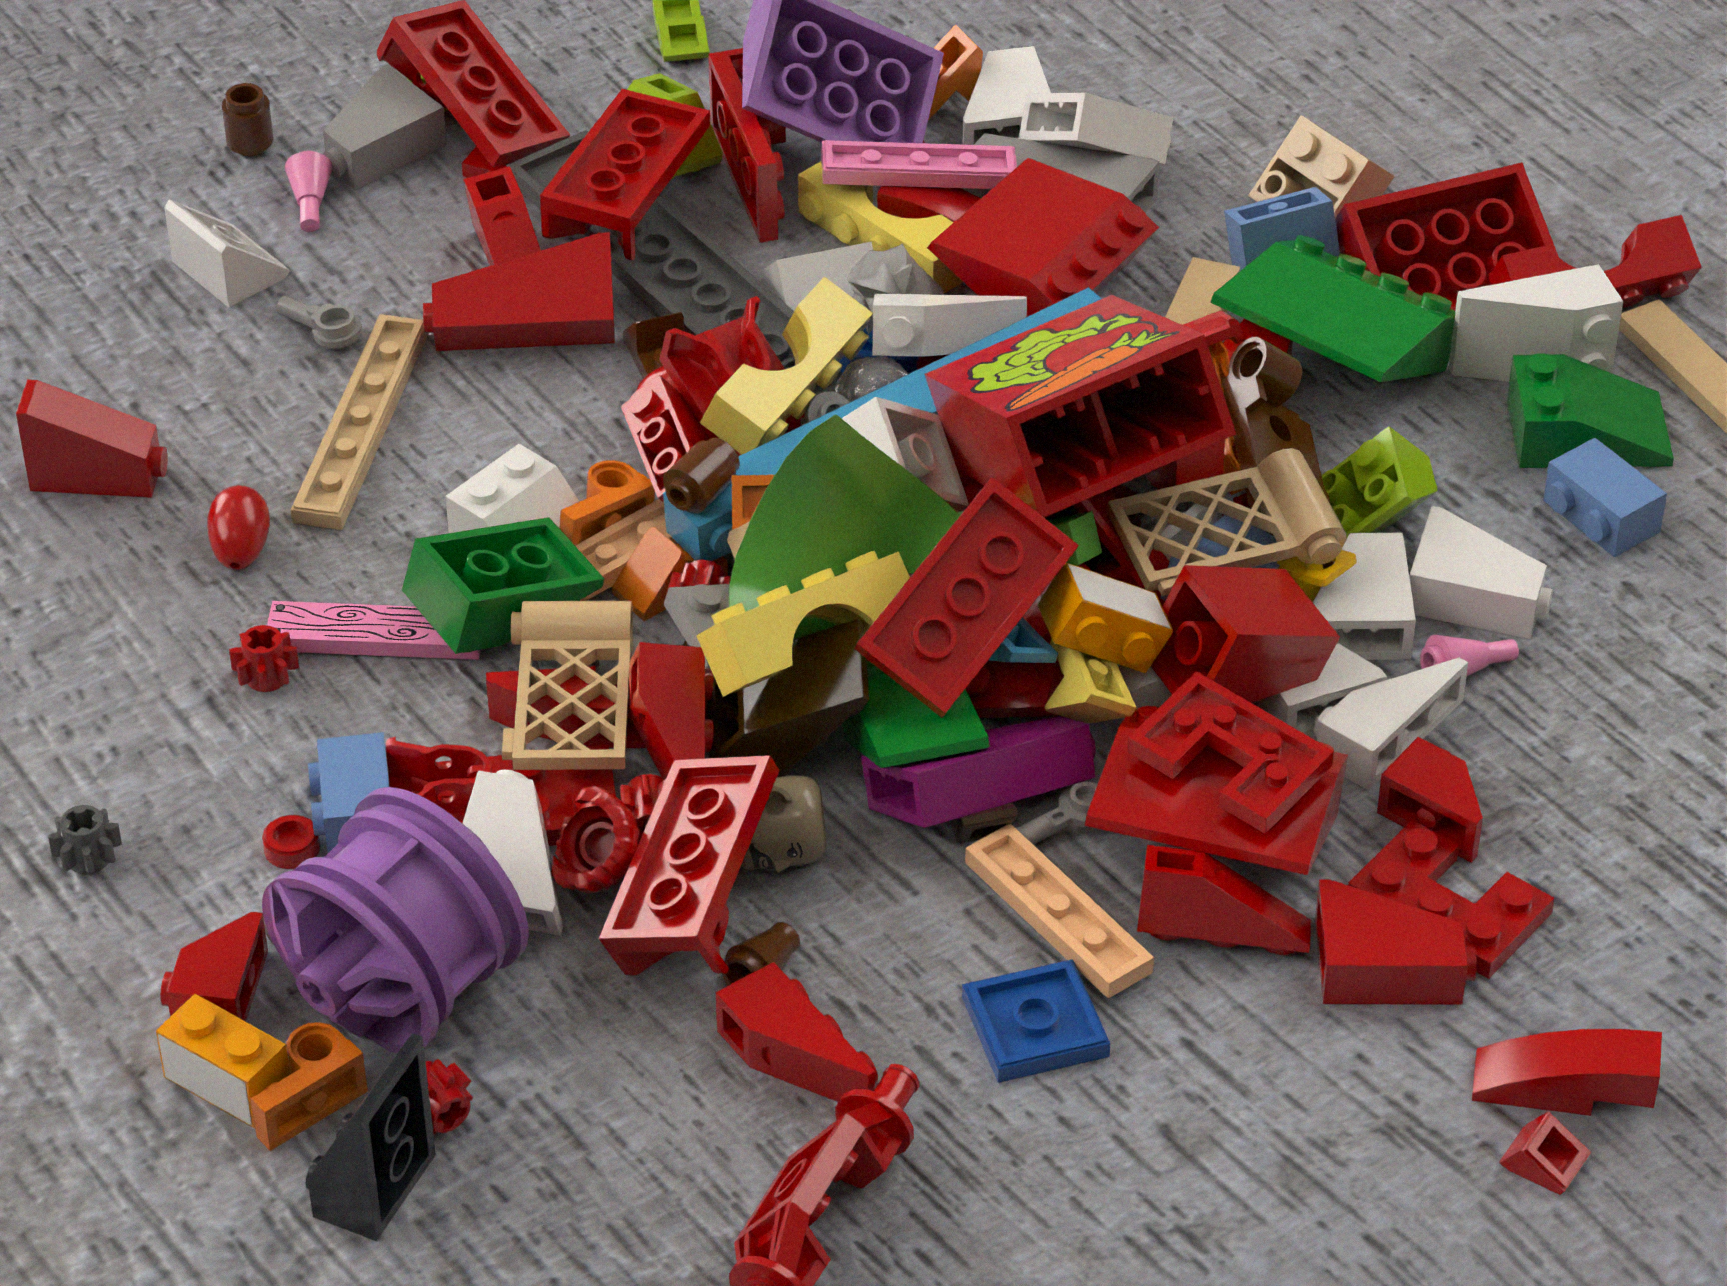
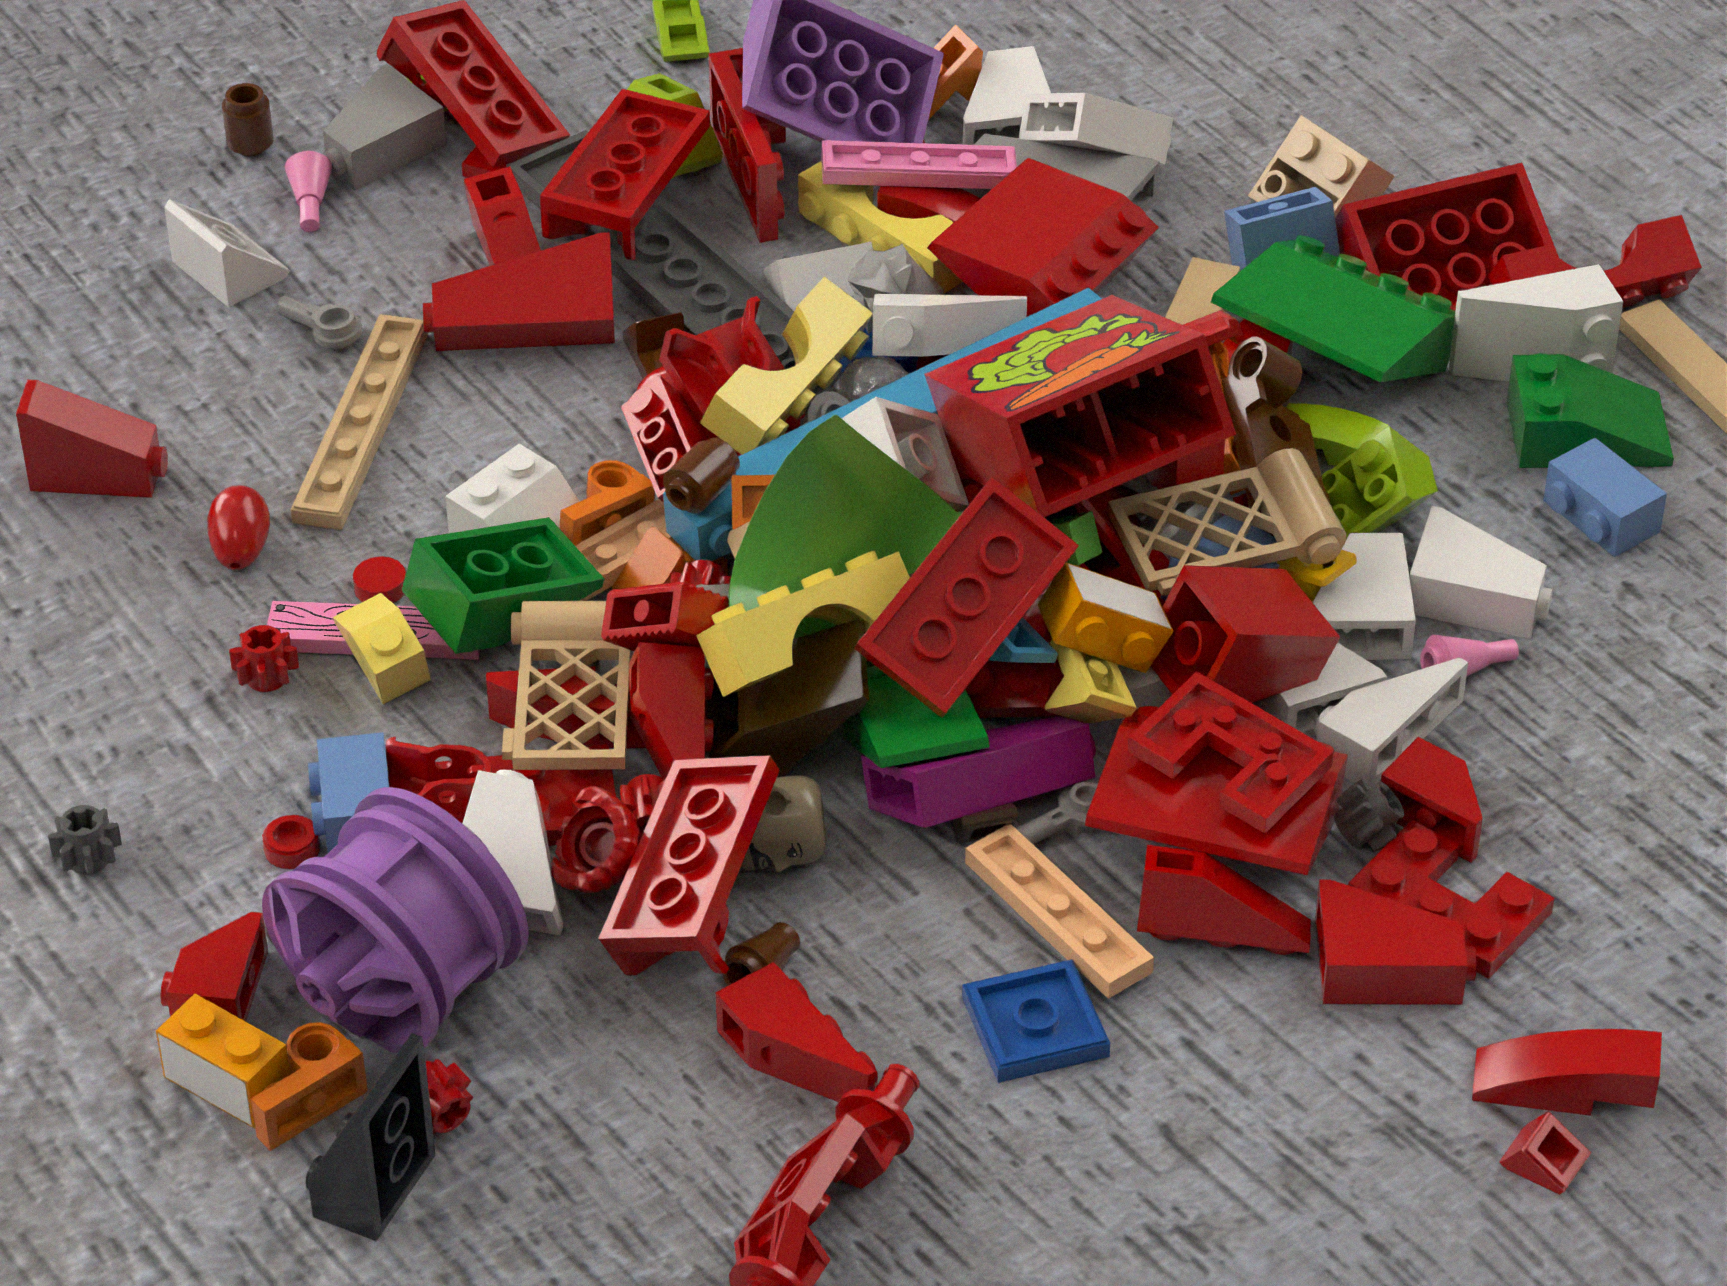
(379, 576): none -> red tile
(384, 647): none -> light yellow slope
(659, 614): none -> red brick
(1337, 429): none -> lime slope
(1368, 815): none -> dark grey gear

